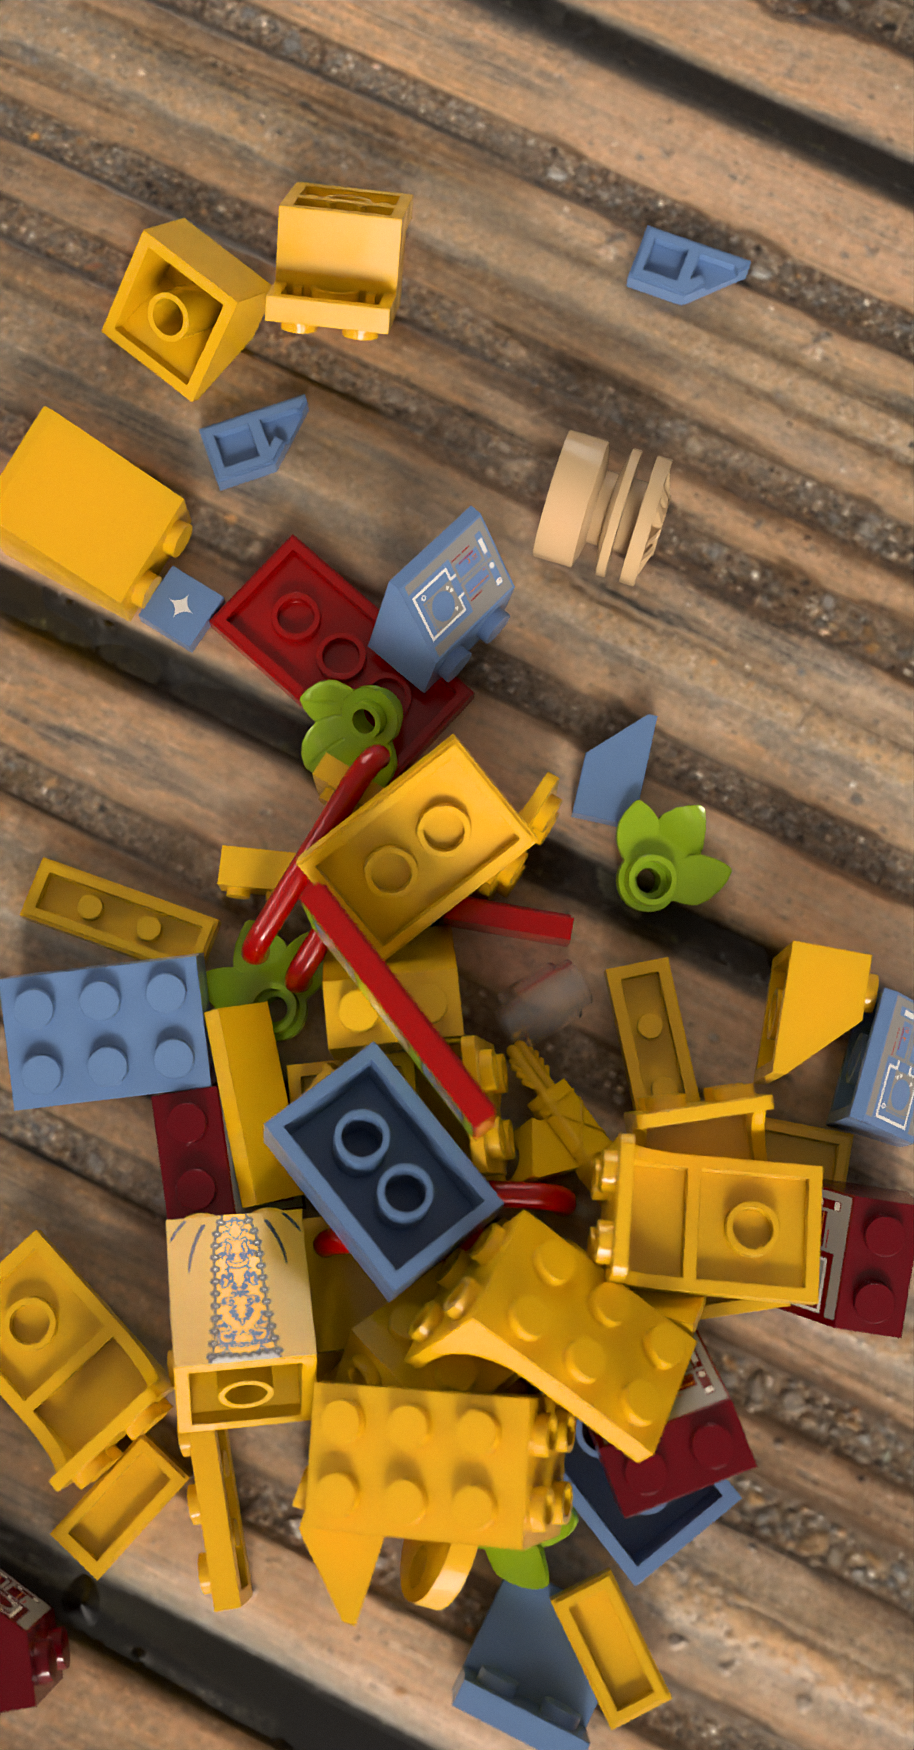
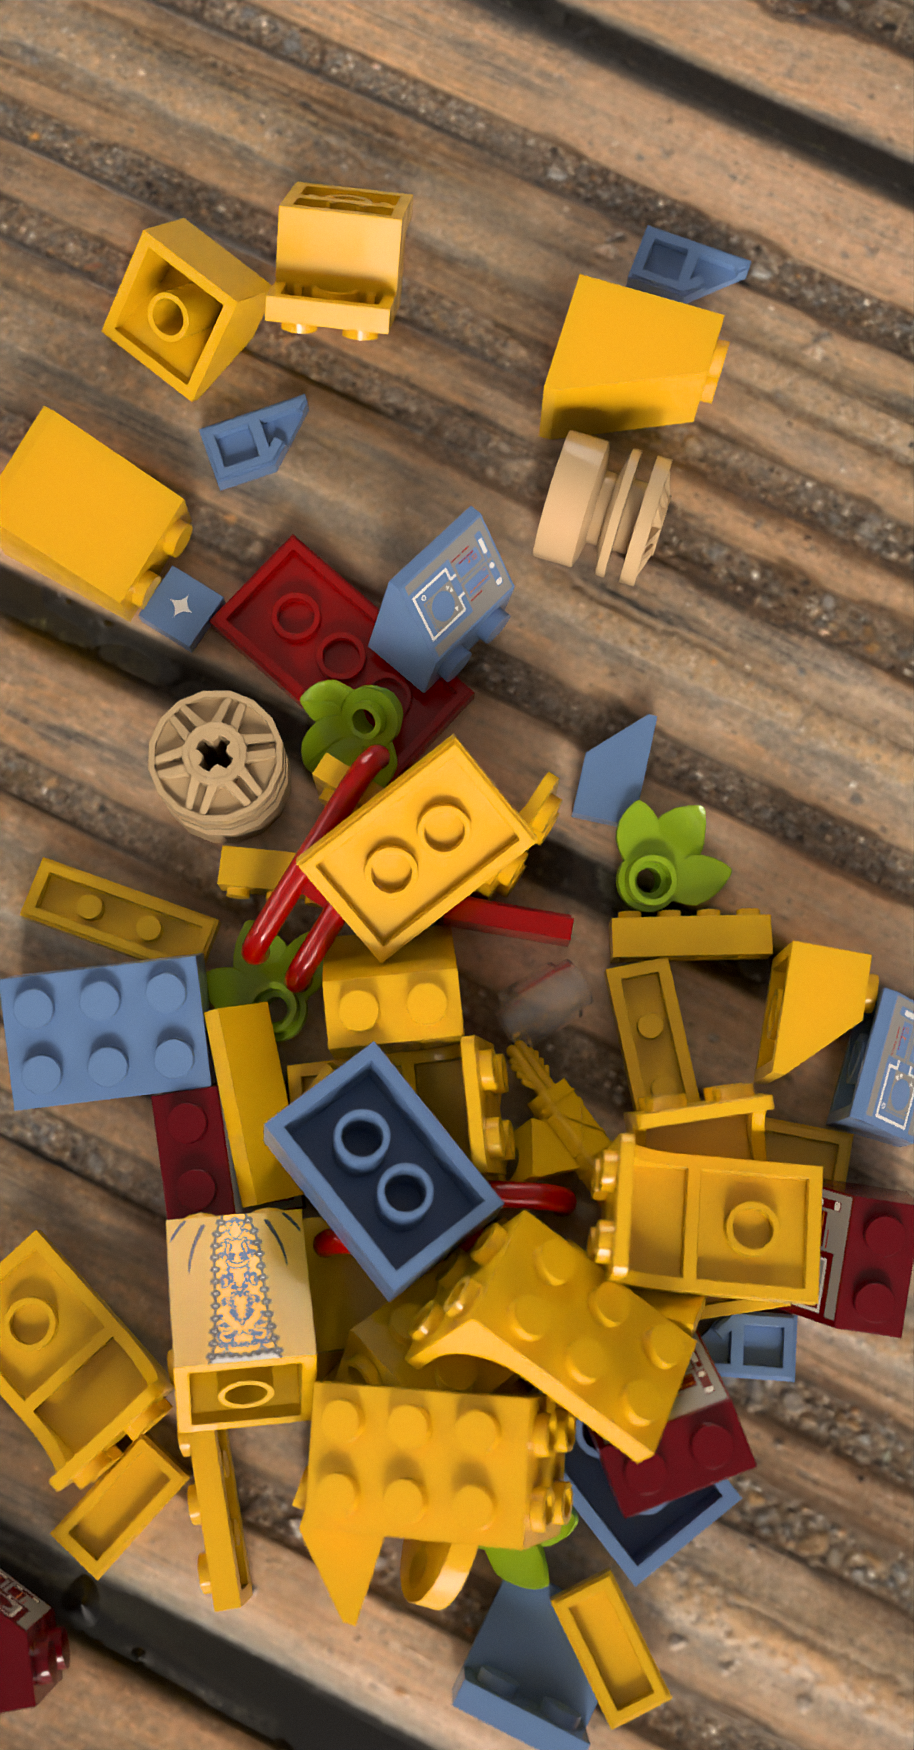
(222, 801): none -> tan wheel
(399, 1011): red tile -> none
(629, 362): none -> yellow slope
(690, 937): none -> yellow piece
(754, 1345): none -> medium blue tile

